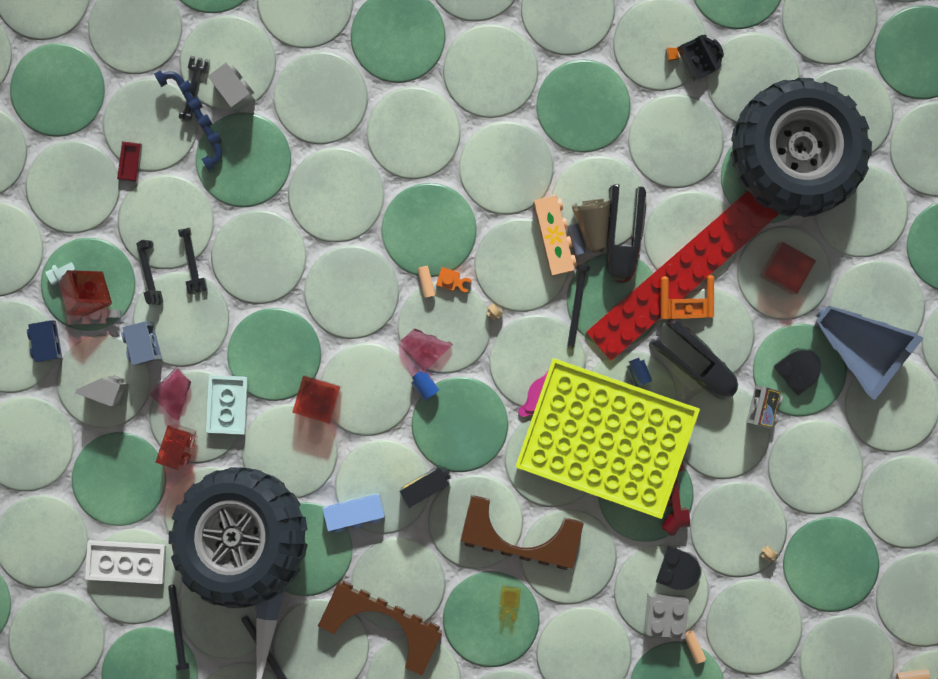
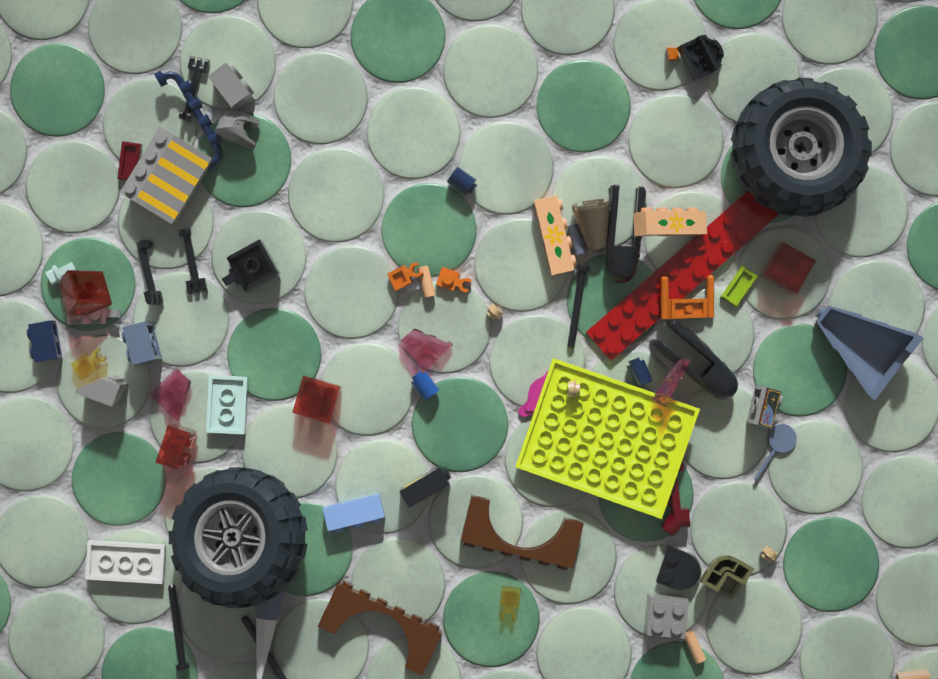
(86, 365): none -> clear yellow plate
(166, 175): none -> light grey slope
(231, 127): none -> light grey helmet
(241, 263): none -> black hinge
(402, 276): none -> orange plate
(462, 181): none -> dark blue brick
(573, 389): none -> tan plate
(669, 222): none -> light nougat brick
(670, 382): none -> clear pink slope
(726, 575): none -> olive brick
(739, 286): none -> lime tile
(781, 439): none -> sand blue piece
(799, 369): black slope -> none

